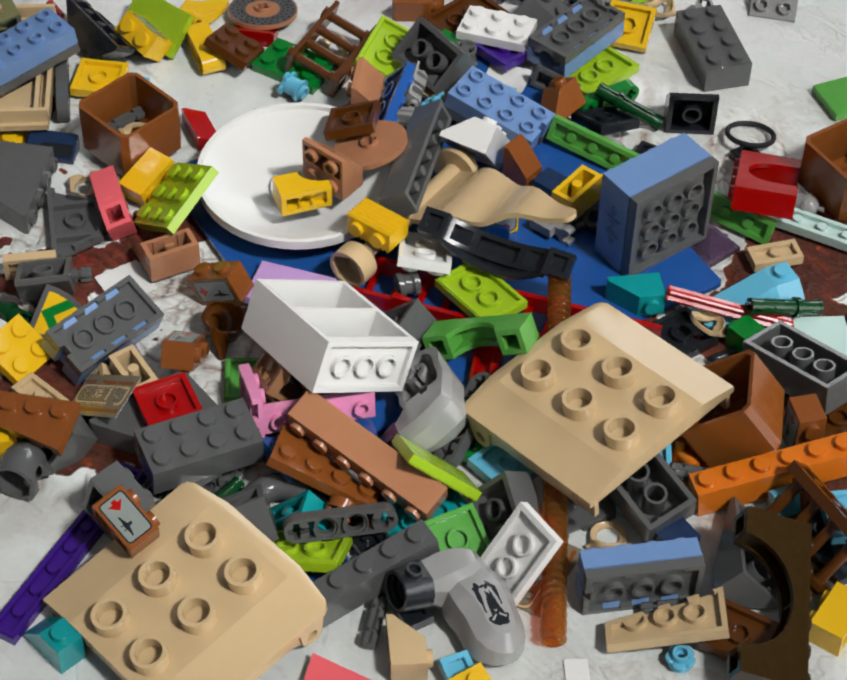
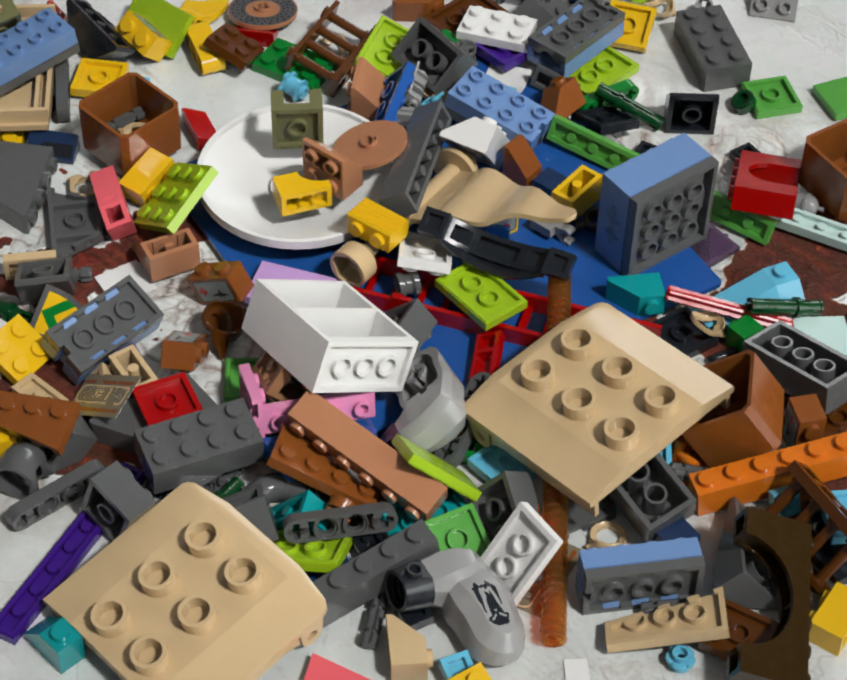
(30, 509): none -> dark grey beam
(126, 520): brick -> none
(296, 120): none -> olive panel
(352, 120): reddish brown plate -> none
(509, 332): bright green arch -> none
(743, 101): none -> dark green tile
(747, 144): black tyre -> none
(773, 97): none -> bright green tile
(773, 253): tan plate -> none

